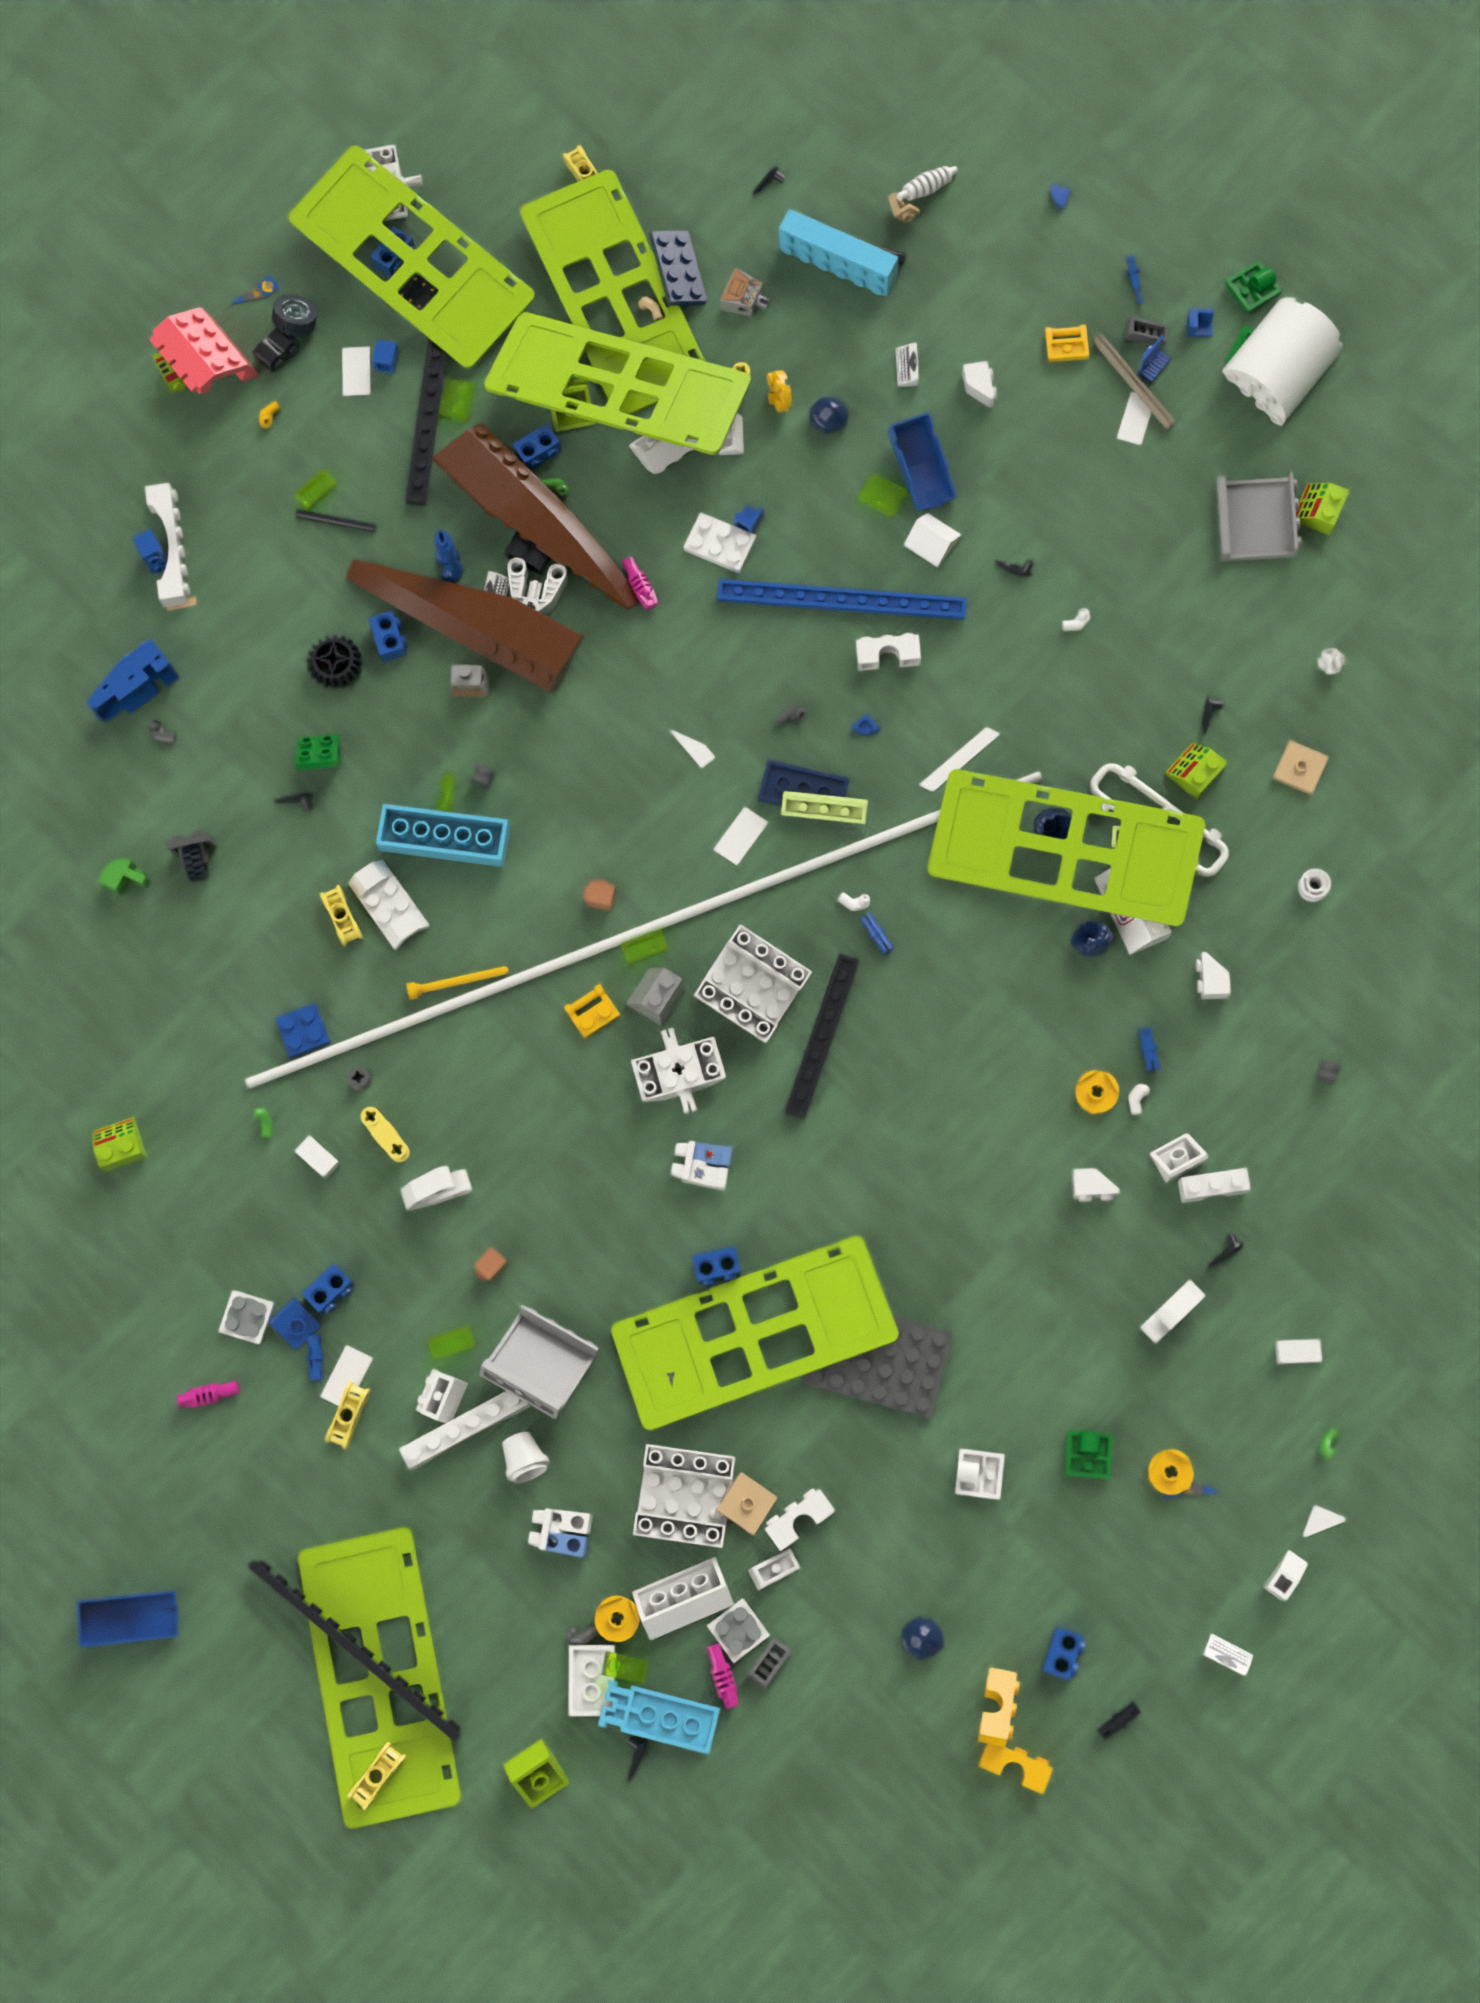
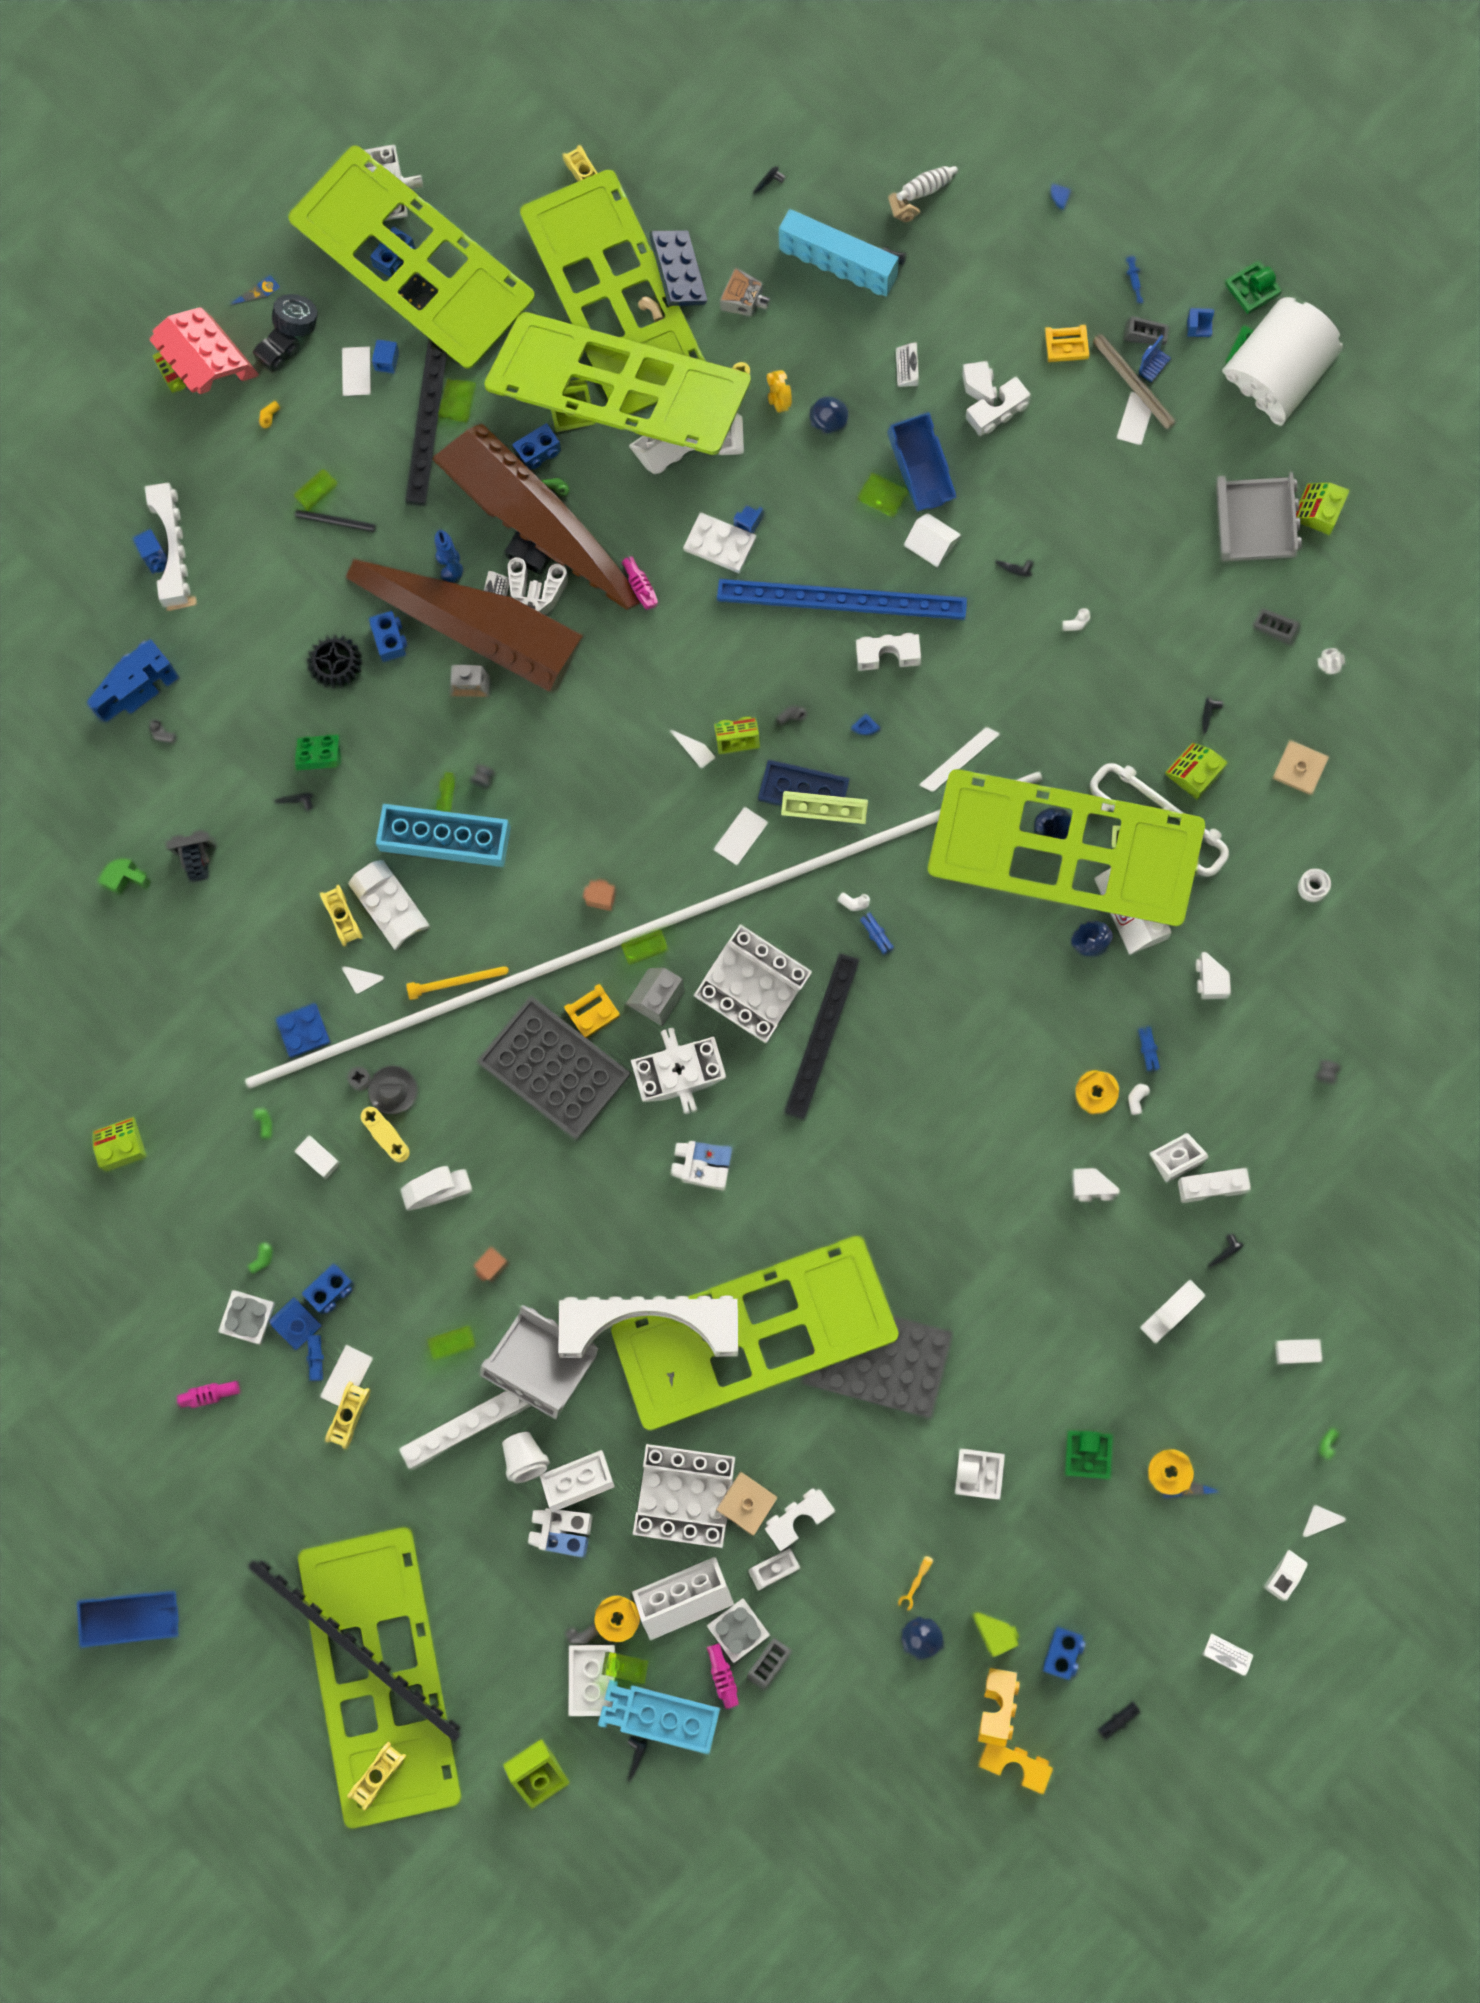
(263, 1260): none -> bright green arm
(360, 979): none -> white sticker
(392, 1089): none -> dark grey hat
(441, 1396): white brick -> none
(553, 1068): none -> dark grey plate
(576, 1481): none -> white plate
(585, 1319): none -> white arch
(715, 1259): blue brick -> none
(737, 735): none -> lime slope
(924, 1567): none -> yellow piece
(986, 417): none -> white arch
(996, 1634): none -> lime slope
(1280, 620): none -> dark grey slope

